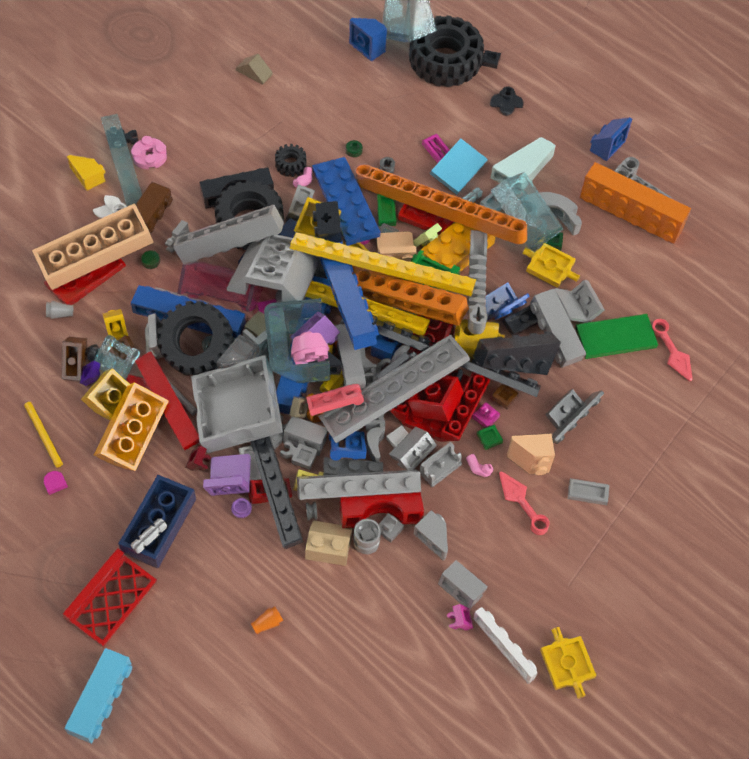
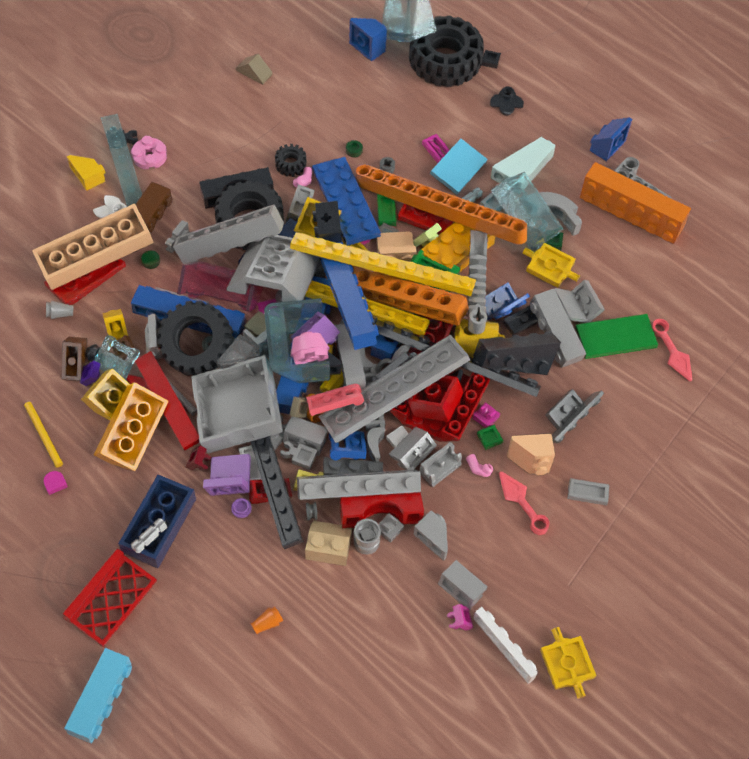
(504, 396): reddish brown plate -> none

